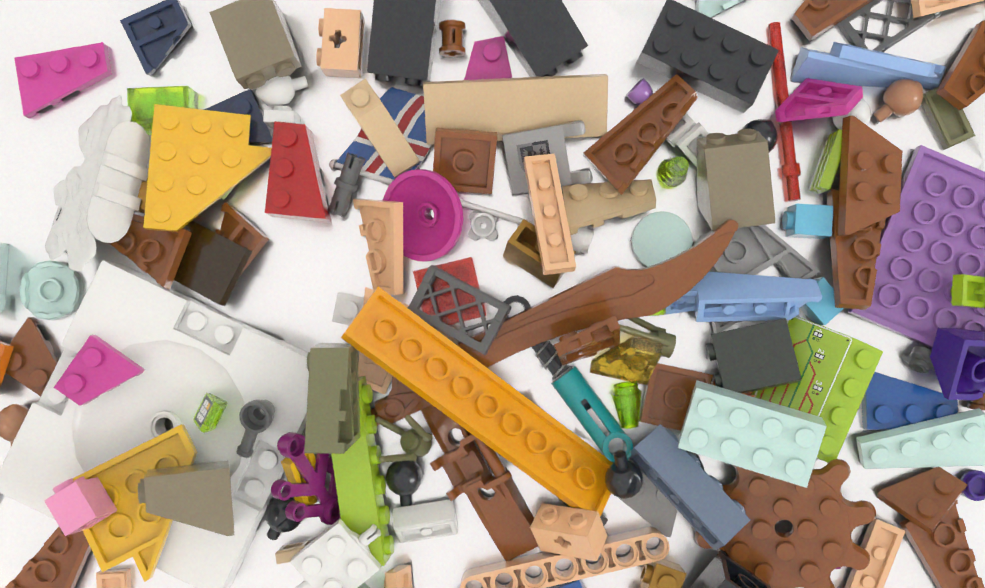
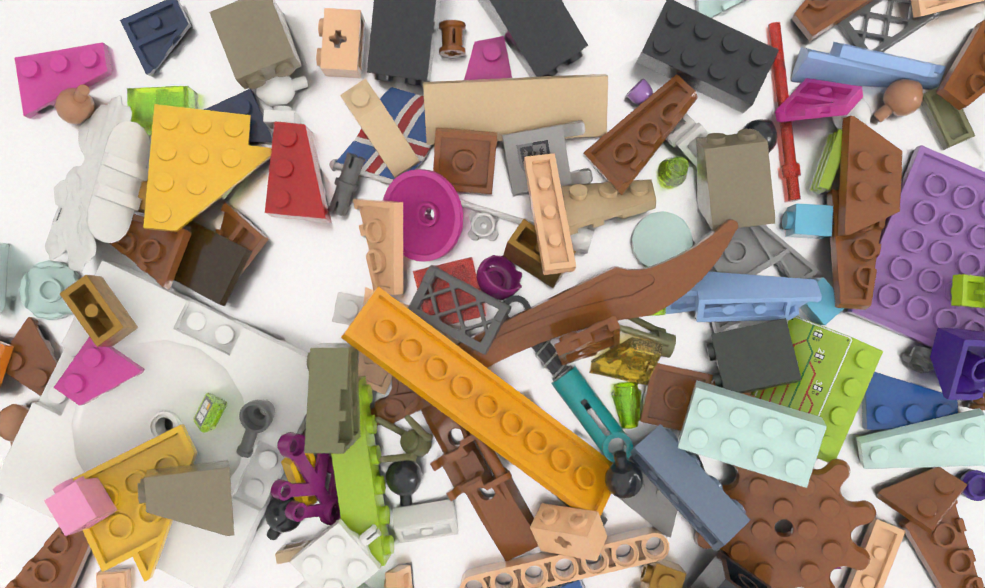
(75, 104): none -> nougat piece
(98, 310): none -> pearl gold brick
(498, 277): none -> magenta hair

